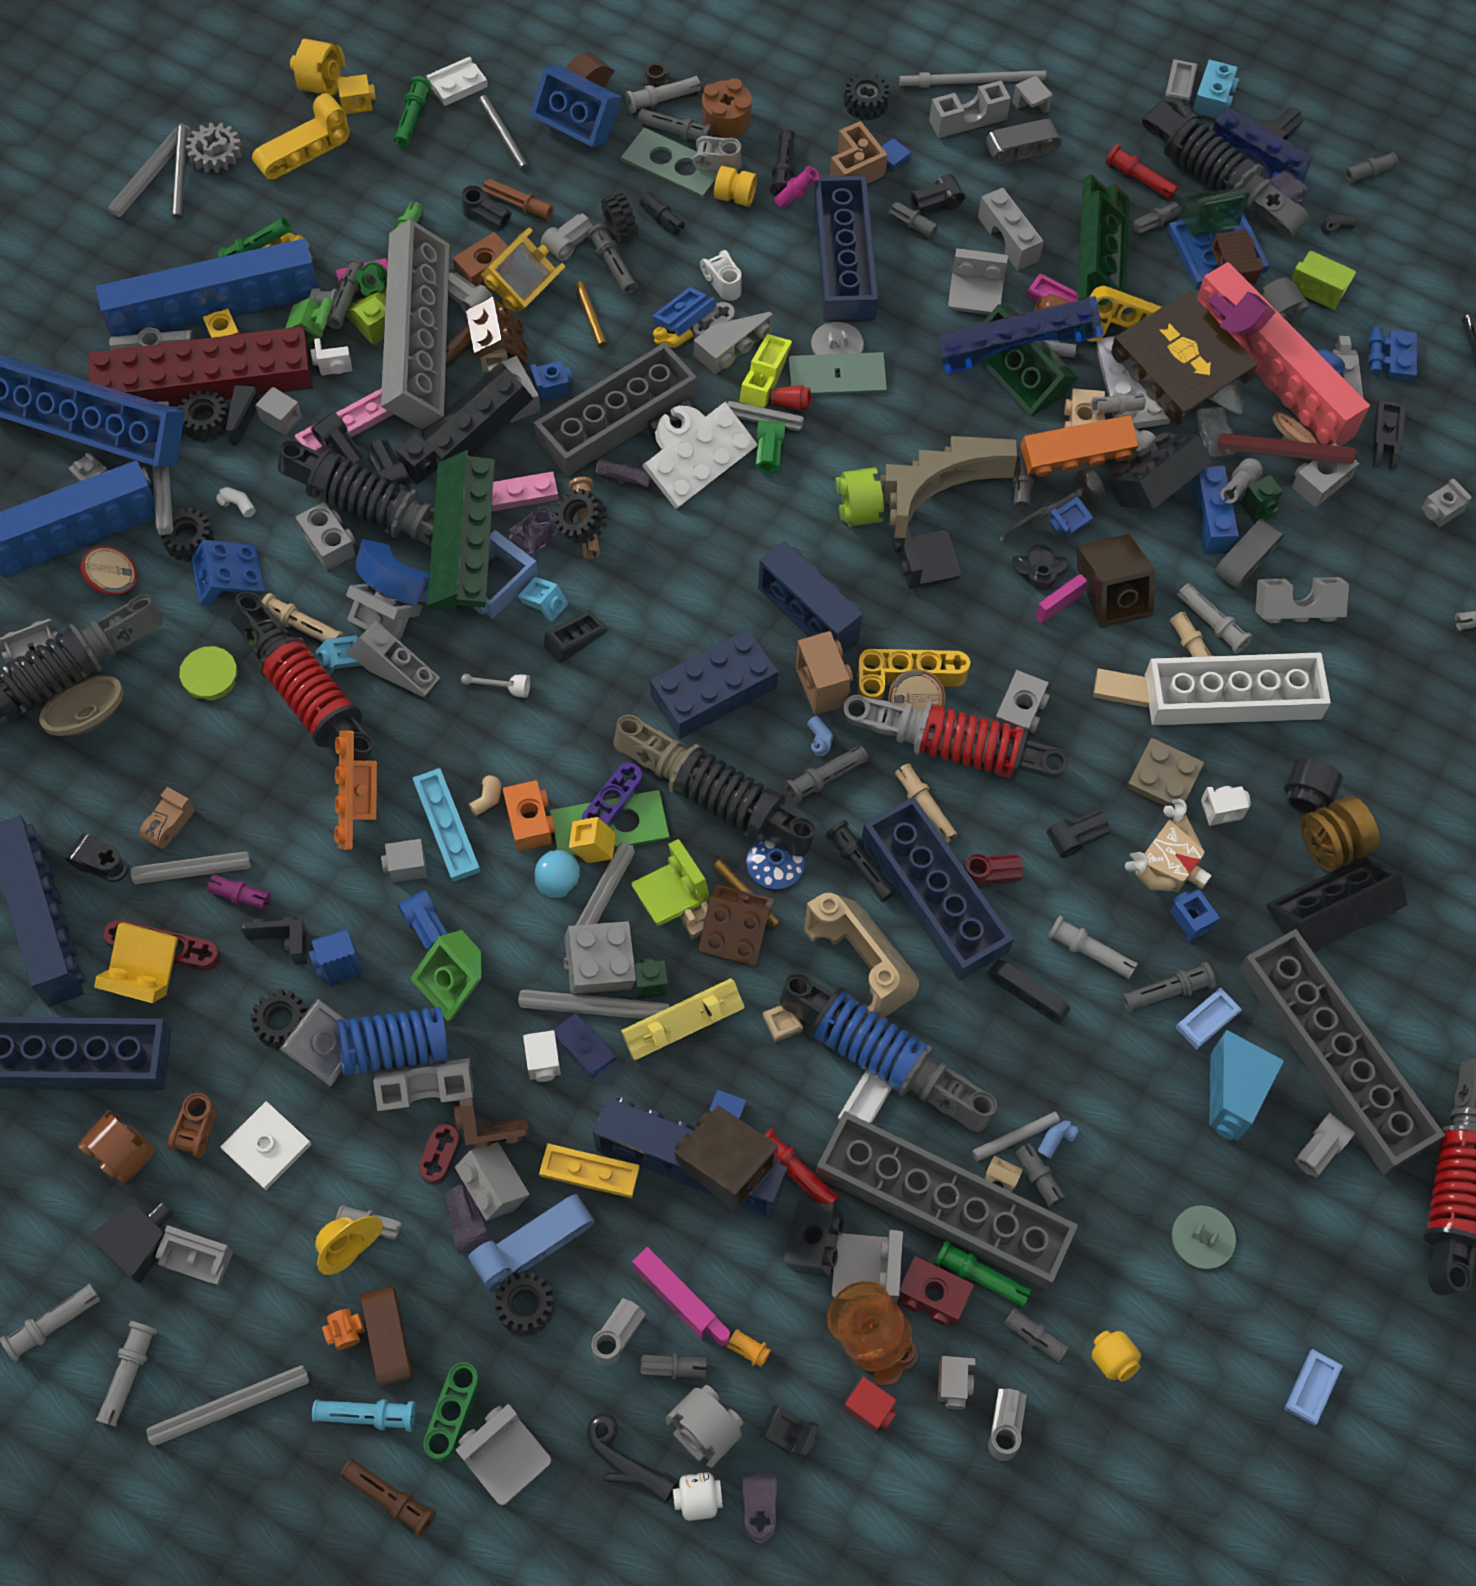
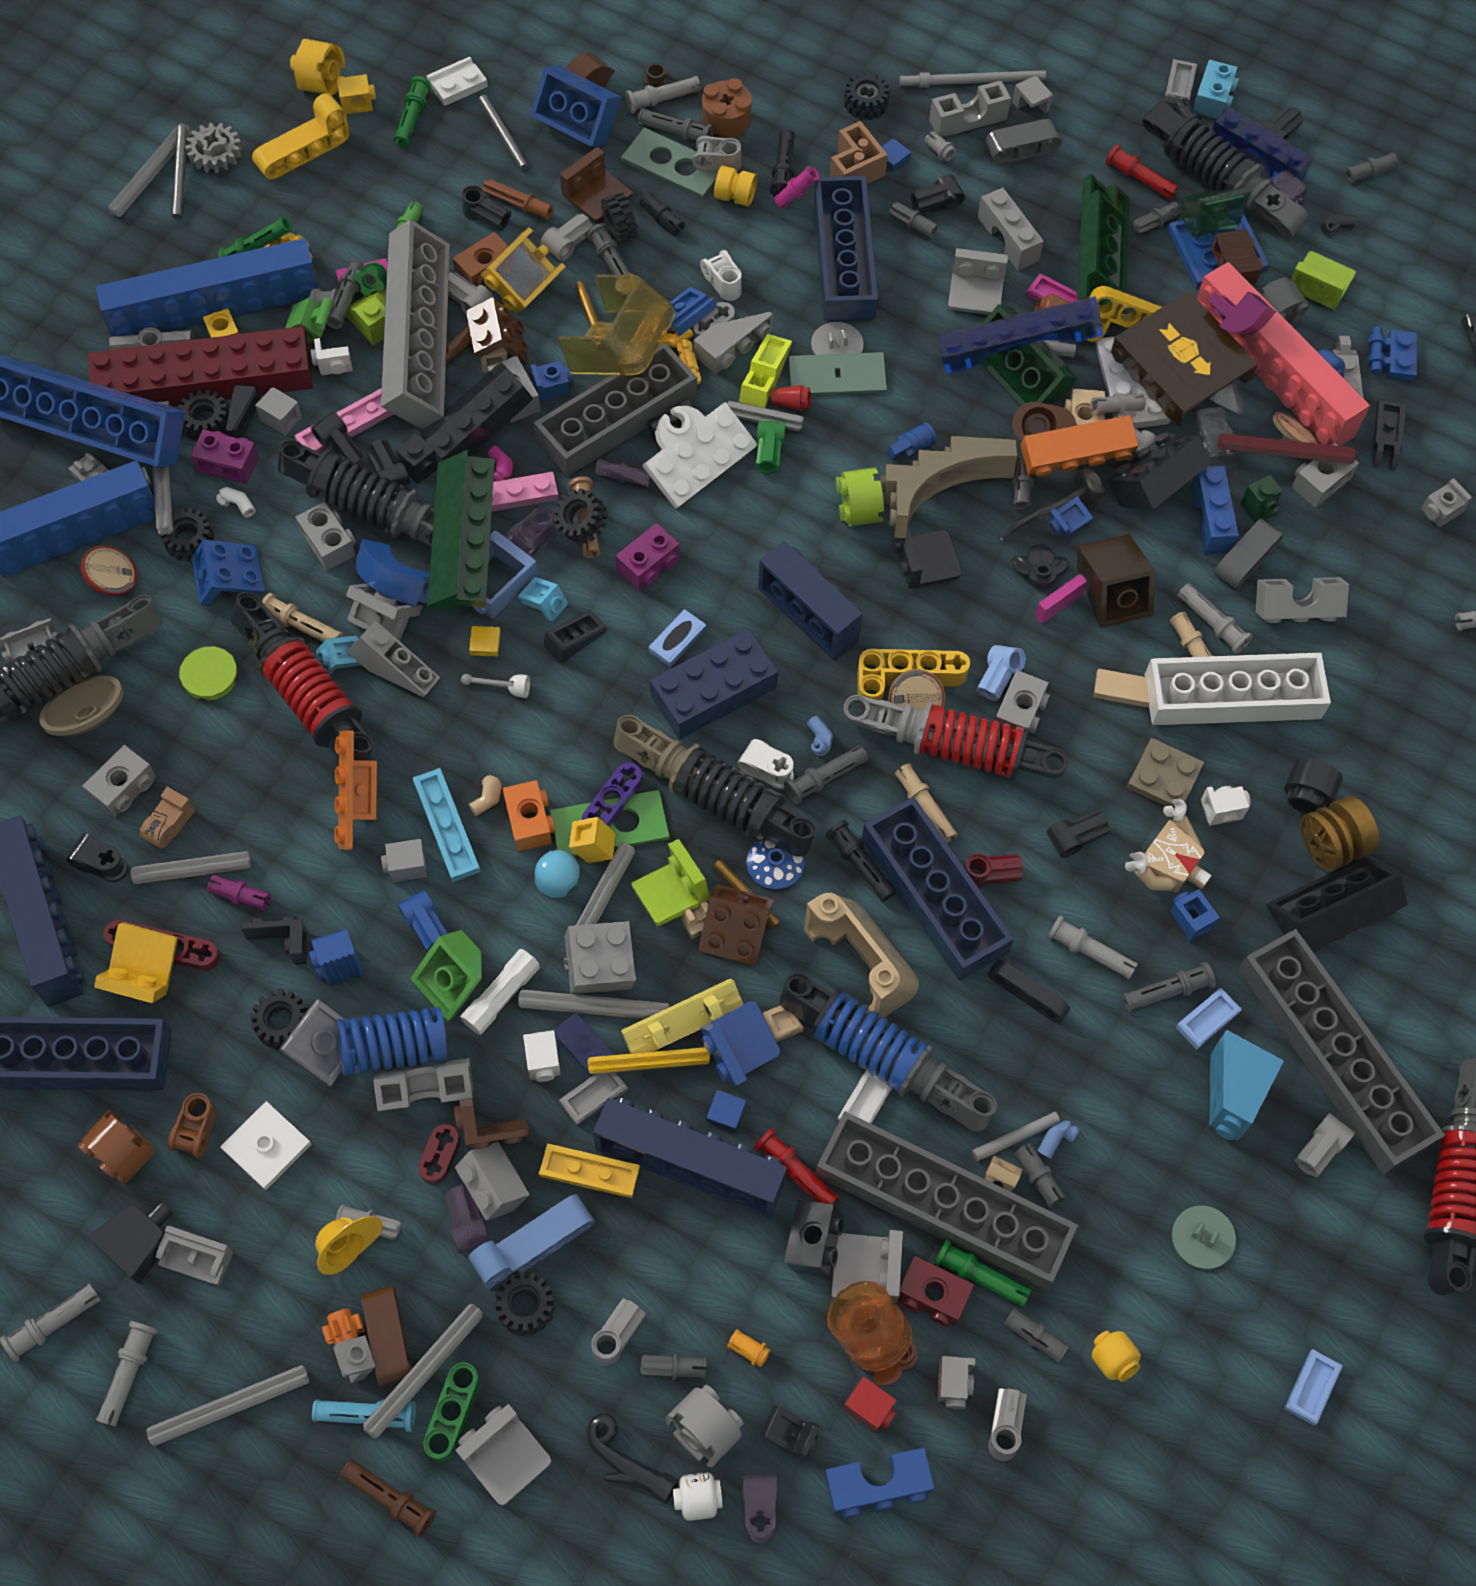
(122, 766): none -> light grey brick
(225, 456): none -> magenta brick
(354, 1358): none -> light grey bracket
(422, 1371): none -> light grey axle
(484, 641): none -> yellow tile
(485, 1008): none -> white axle
(503, 464): none -> dark pink arm
(589, 182): none -> reddish brown bracket
(592, 1095): none -> light grey tile
(631, 338): none -> clear yellow windscreen
(648, 557): none -> magenta brick
(648, 1060): none -> yellow axle
(651, 974): dark green brick -> none
(677, 638): none -> light blue tile
(679, 1297): dark pink hinge -> none
(687, 355): none -> yellow axle
(726, 1156): dark brown slope -> none
(739, 1042): none -> blue bracket
(766, 764): none -> white piece
(823, 672): medium nougat brick -> none
(851, 1492): none -> blue arch
(913, 441): none -> blue hinge
(943, 148): none -> light grey pin
(1002, 663): none -> light blue piece
(1039, 418): none -> reddish brown piece
(1244, 475): light grey pin -> none

